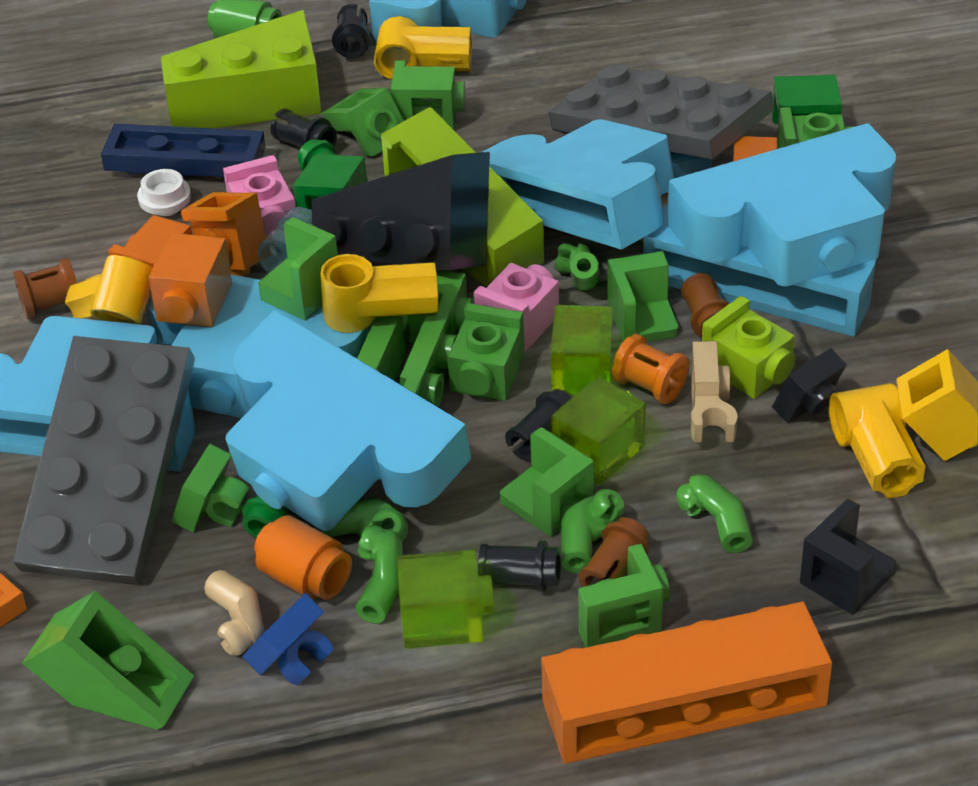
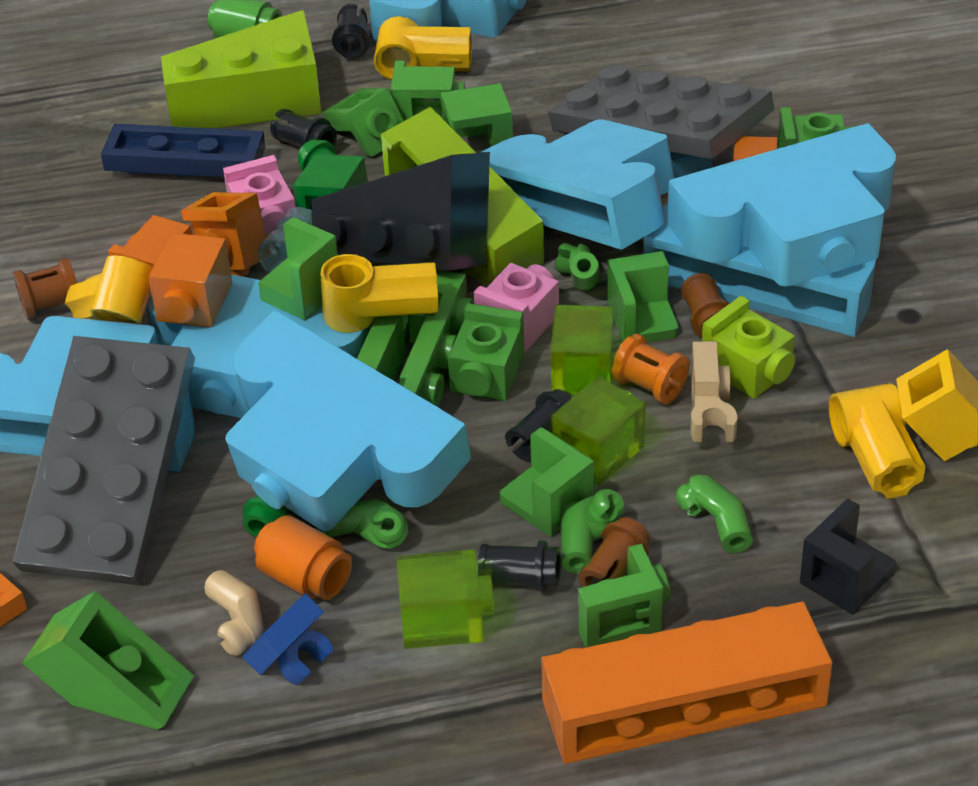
(163, 192): white plate -> none
(210, 492): bright green tile -> none
(383, 585): bright green arm -> none
(478, 112): none -> bright green panel
(806, 95): green panel -> none
(810, 387): black plate -> none

